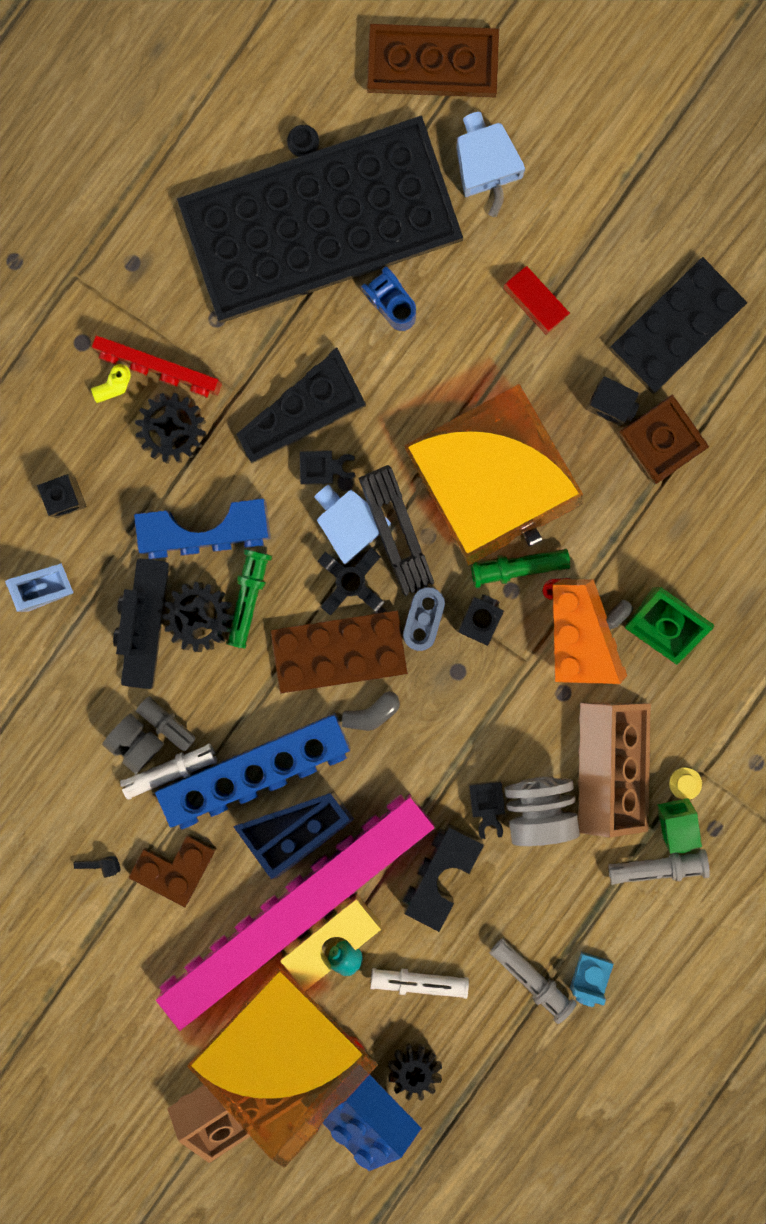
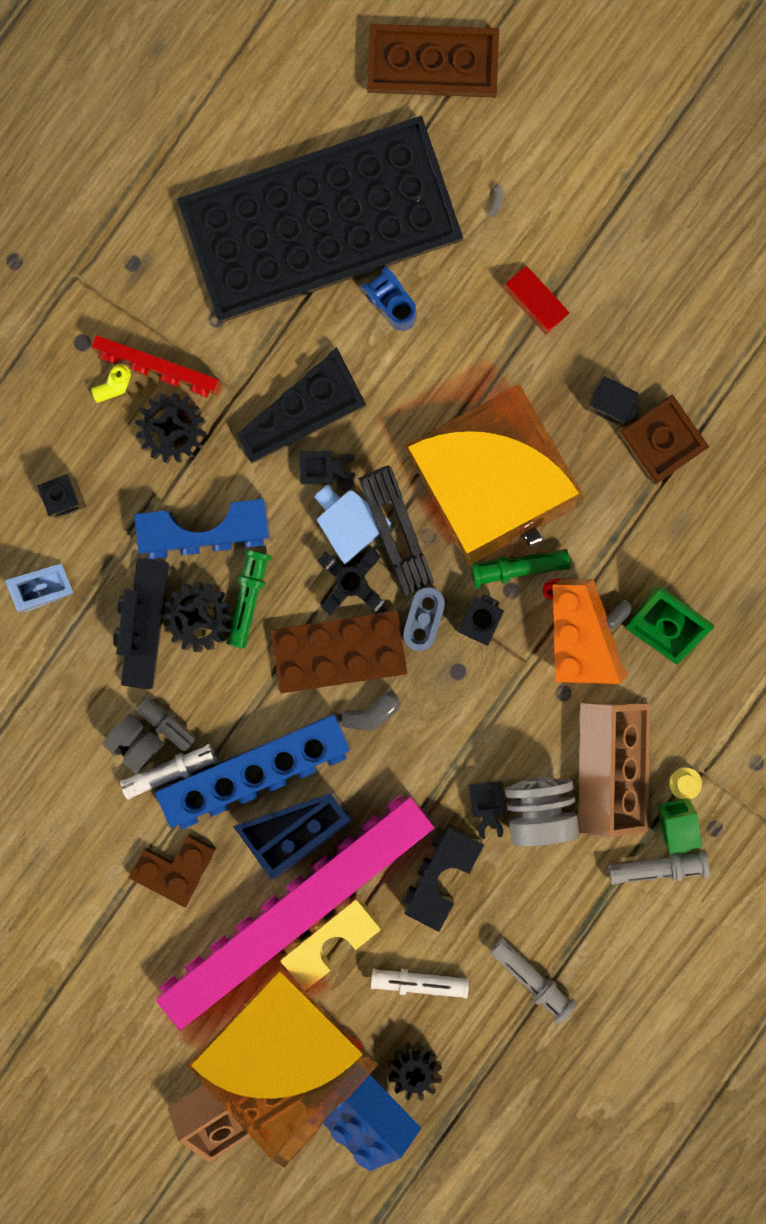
(109, 865): black hand -> none
(302, 140): black plate -> none
(345, 958): teal piece -> none
(486, 156): light blue torso -> none
(591, 979): dark azure bracket -> none
(678, 325): black plate -> none

